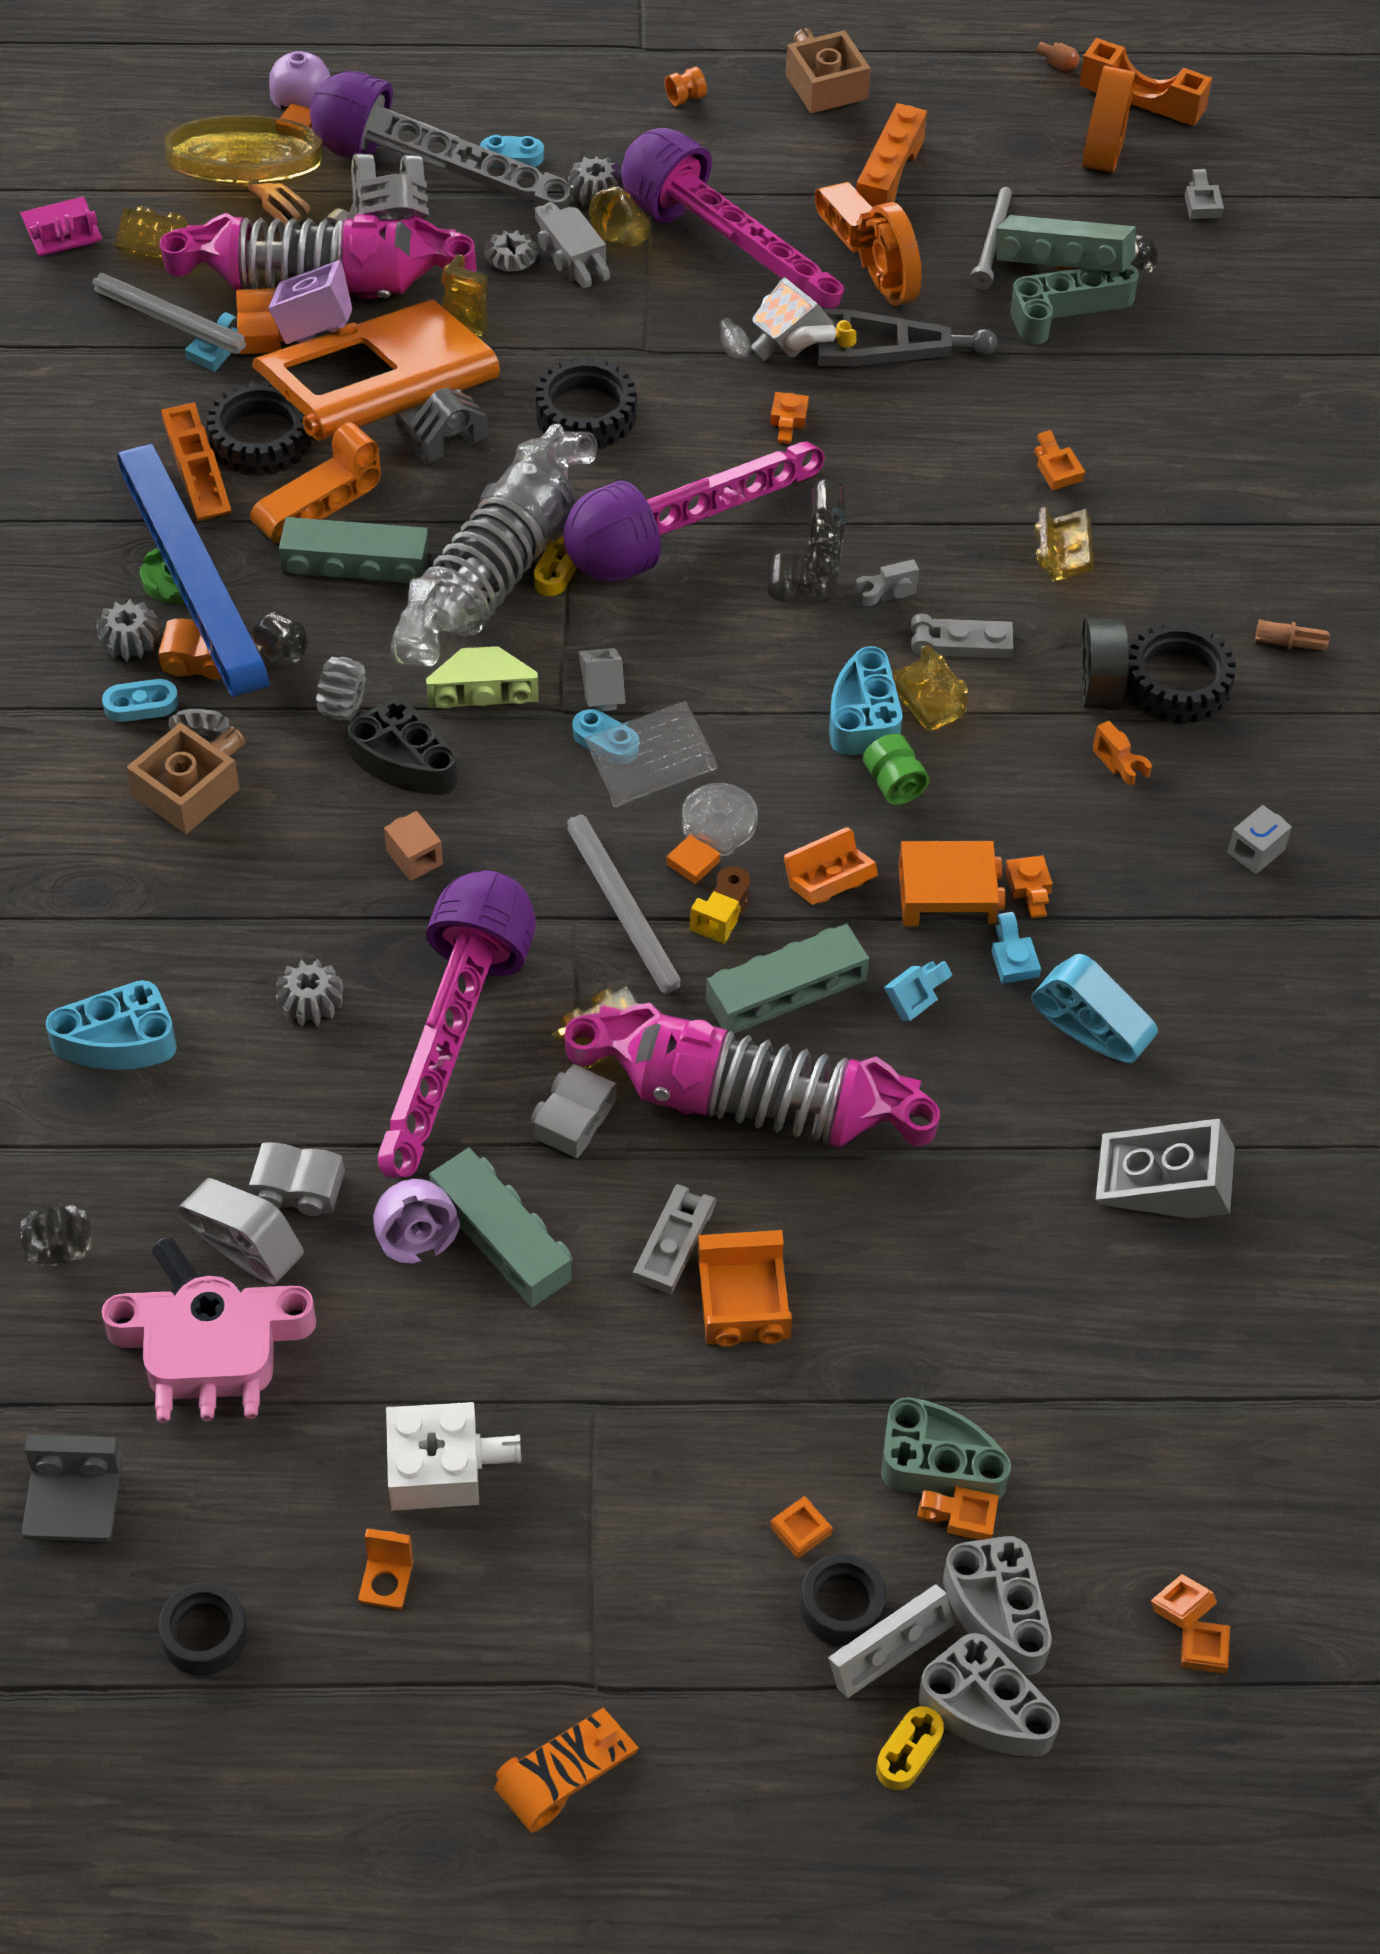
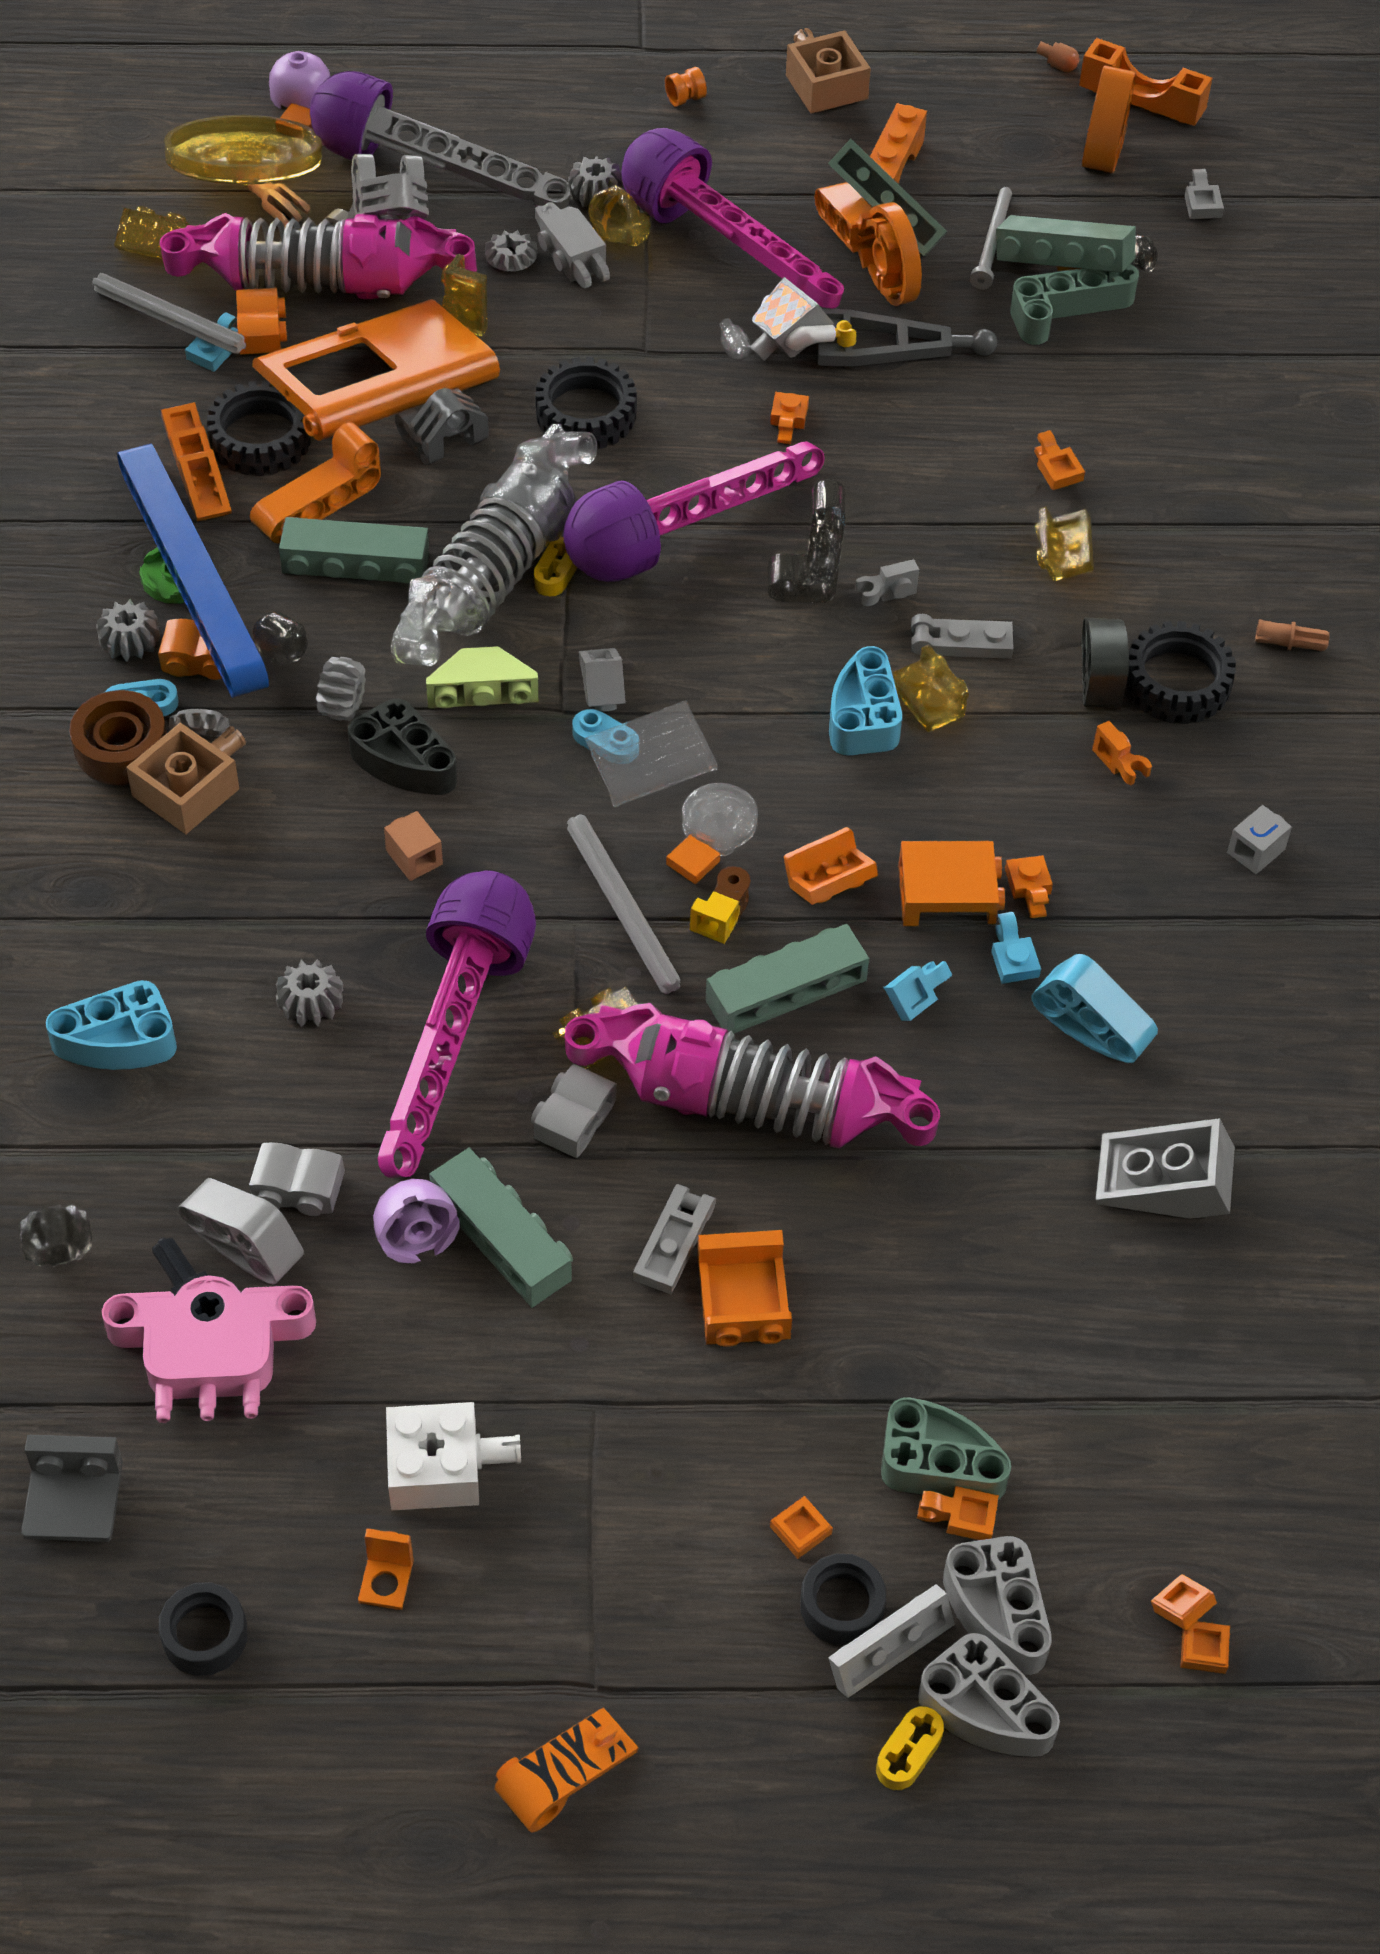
(61, 226): dark pink hinge -> none
(113, 719): none -> reddish brown piece
(311, 303): lavender slope -> none
(522, 149): medium azure plate -> none
(880, 188): none -> sand green brick
(896, 769): bright green wheel -> none

